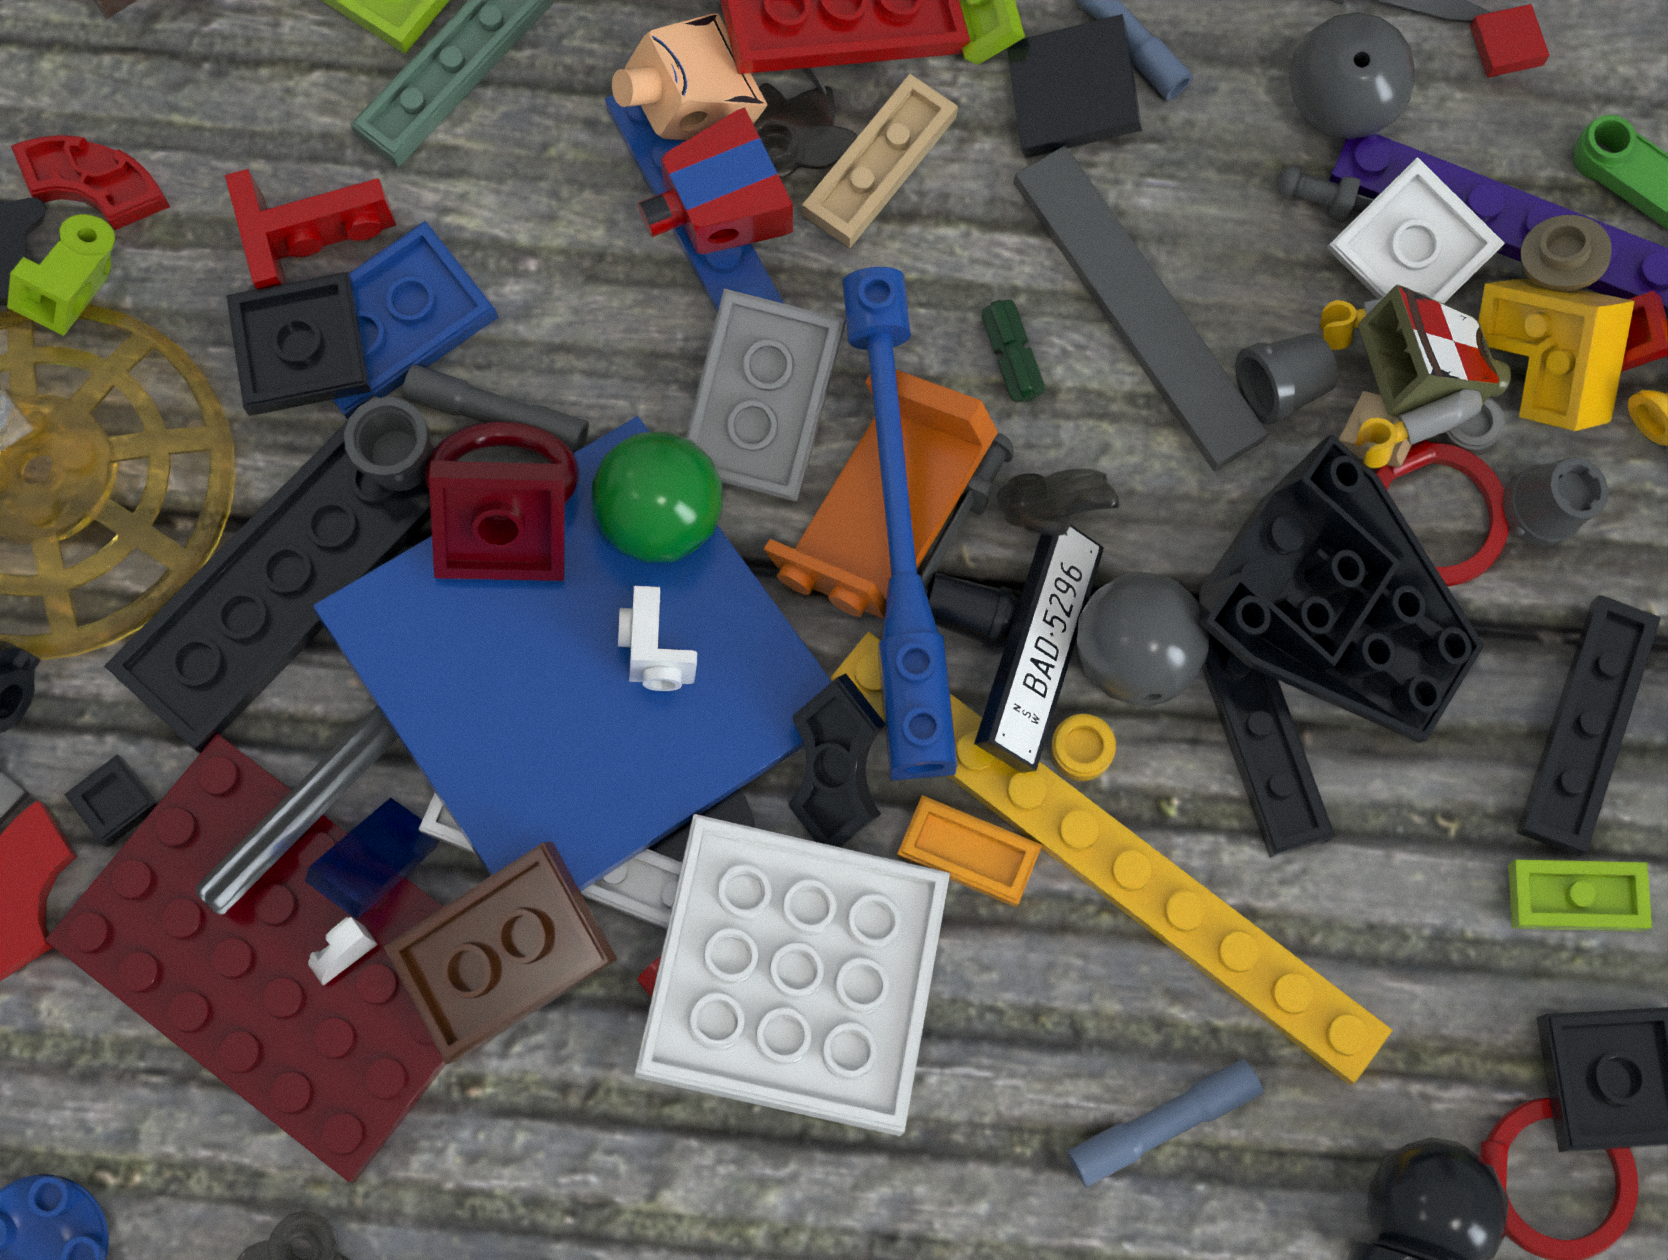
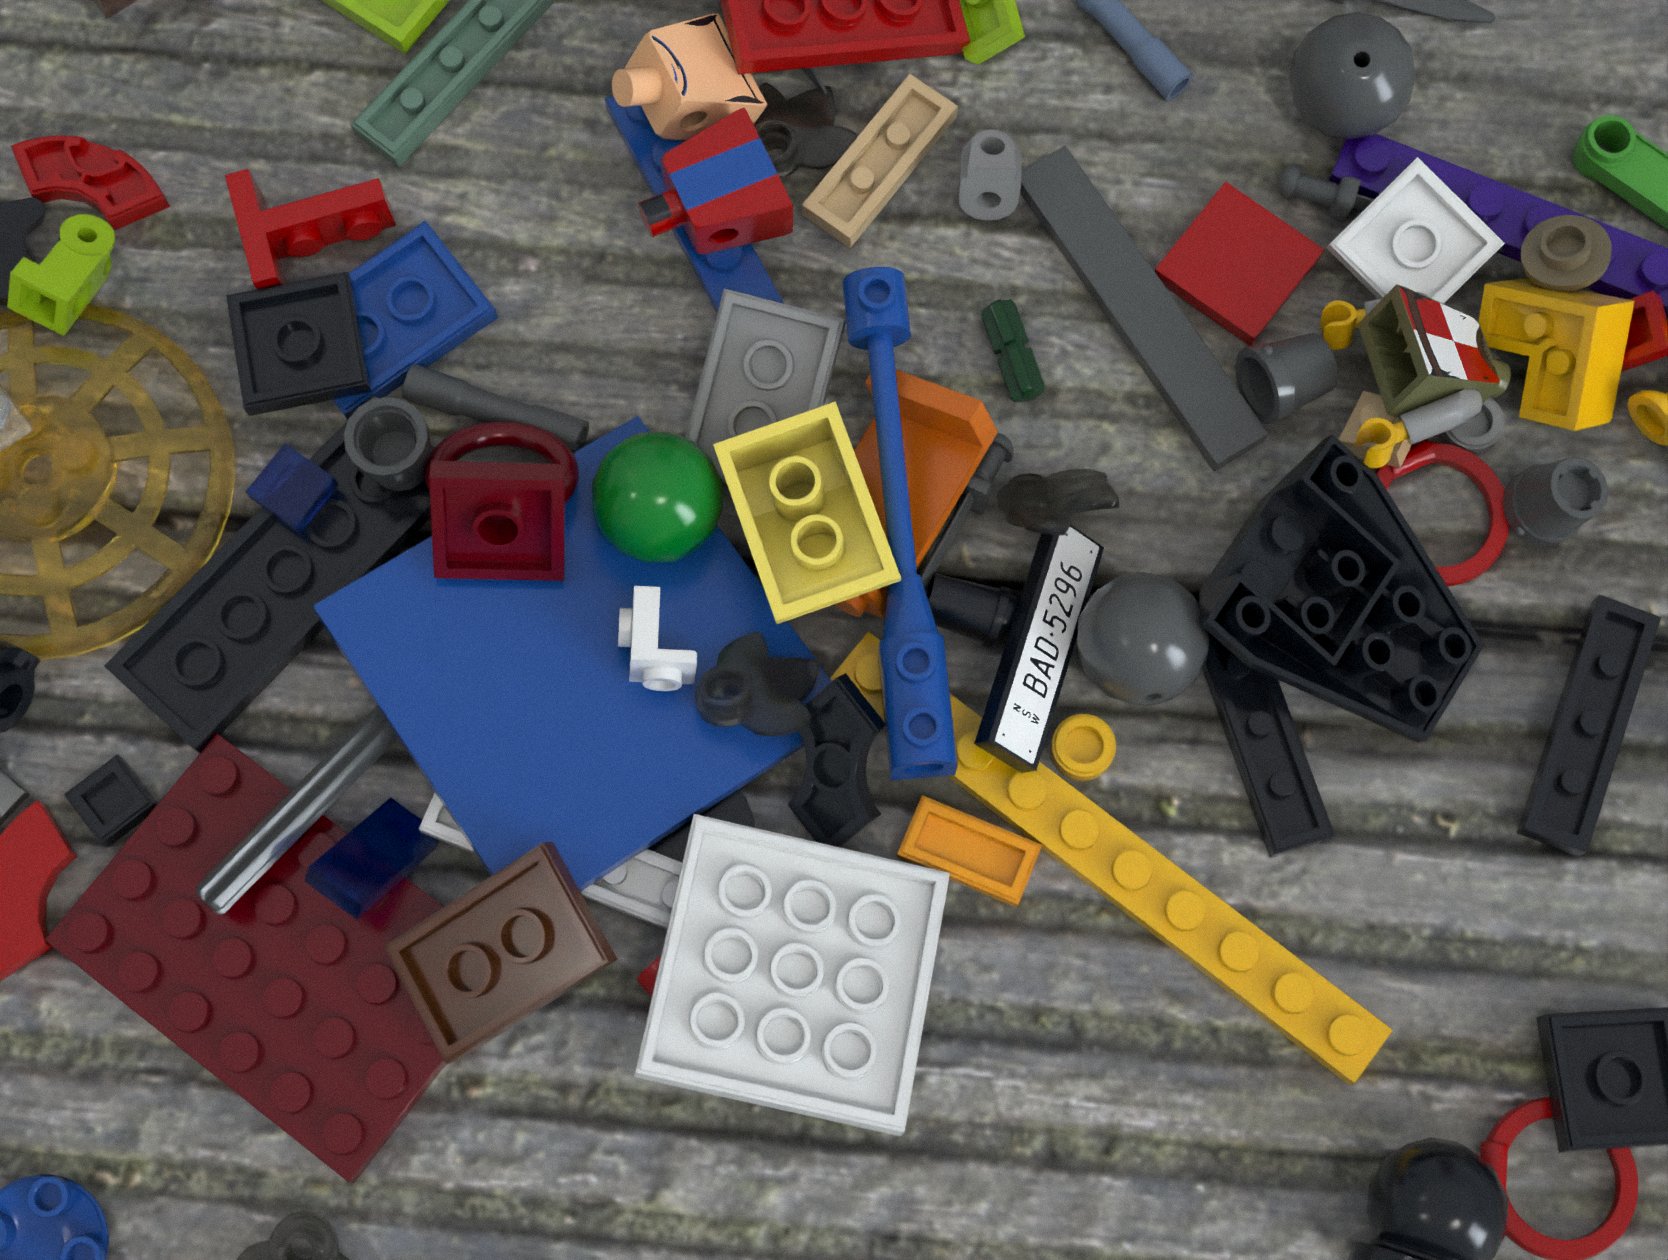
(292, 488): none -> clear blue tile
(347, 943): white tile -> none
(761, 689): none -> clear smoke plate
(806, 513): none -> light yellow slope
(990, 176): none -> light grey piece
(1074, 86): black tile -> none
(1201, 1103): sand blue piece -> none
(1238, 263): none -> red tile
(1509, 40): red tile -> none
(1579, 895): lime plate -> none

